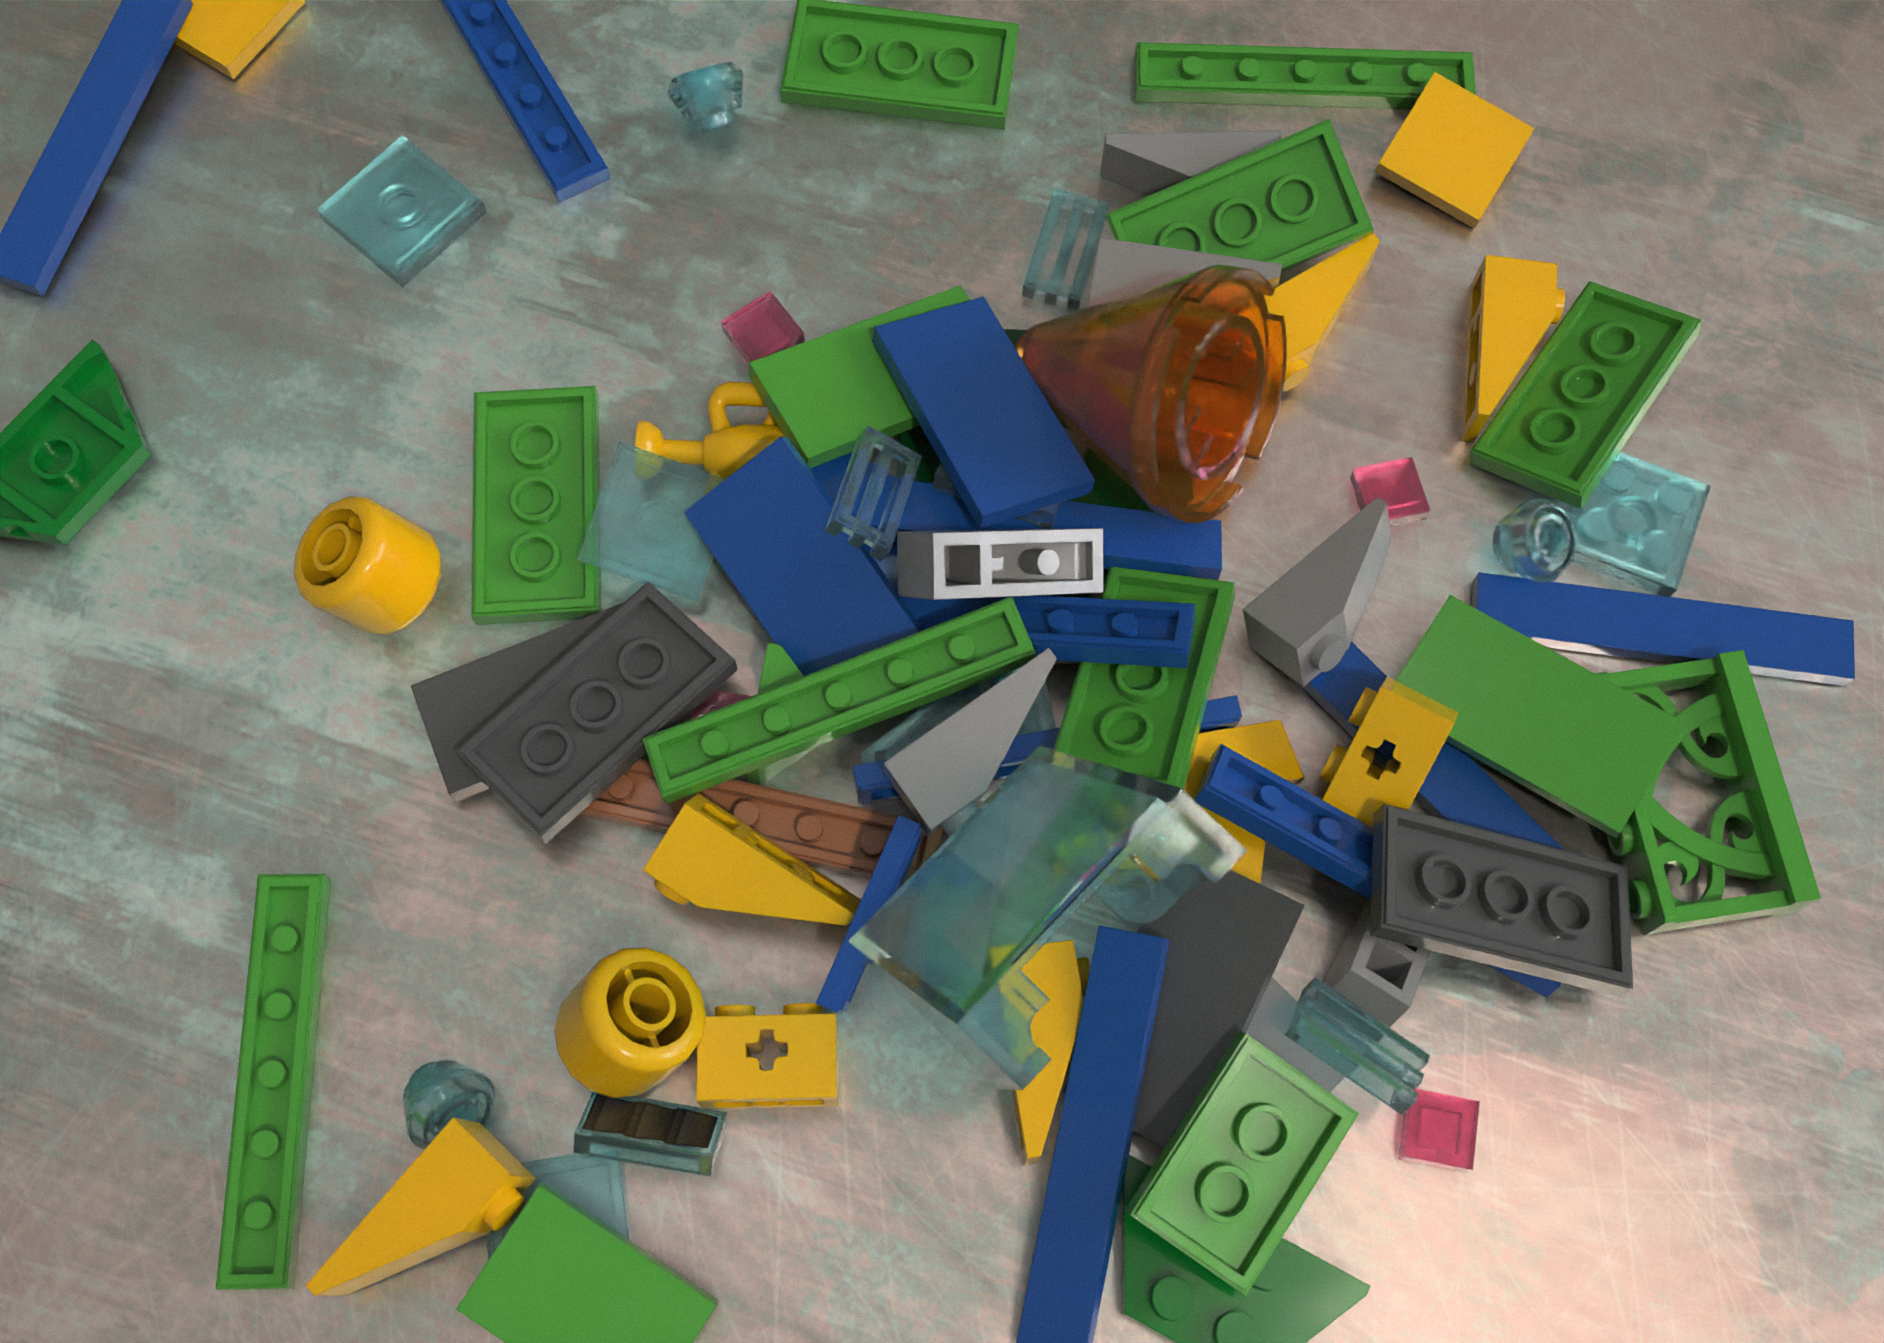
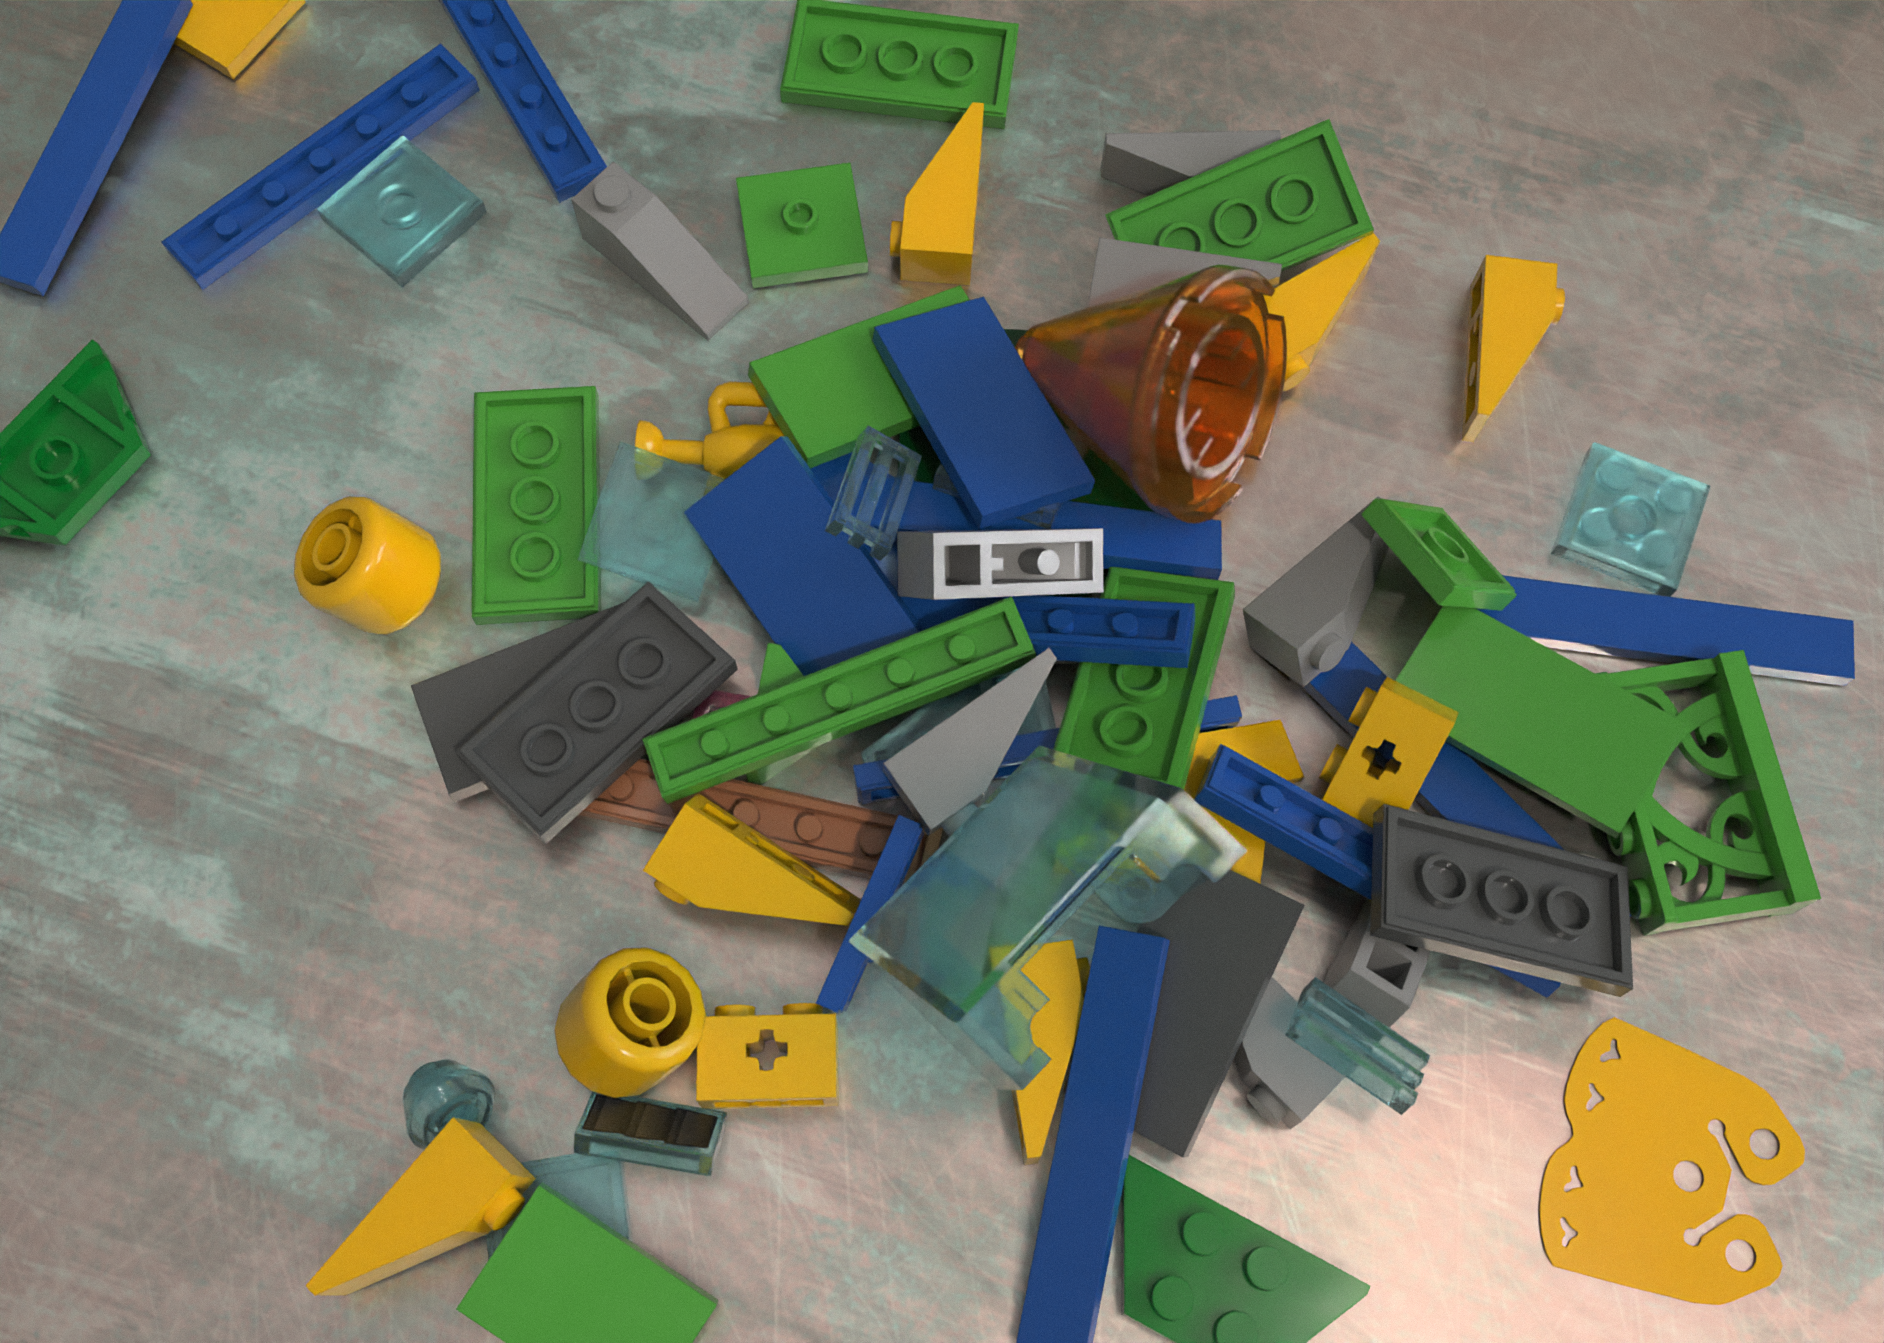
(274, 1084): bright green tile -> none
(319, 166): none -> blue tile
(656, 250): none -> light grey slope
(708, 94): clear light blue cone -> none
(762, 328): clear pink tile -> none
(802, 225): none -> bright green plate
(941, 210): none -> yellow slope
(1053, 288): clear light blue tile -> none
(1242, 1162): bright green tile -> none
(1292, 75): bright green tile -> none
(1396, 484): clear pink tile -> none
(1439, 555): none -> bright green plate
(1440, 1131): clear pink tile -> none
(1454, 150): yellow tile -> none
(1535, 540): clear light blue cone -> none
(1585, 393): bright green tile -> none
(1626, 1154): none -> yellow piece

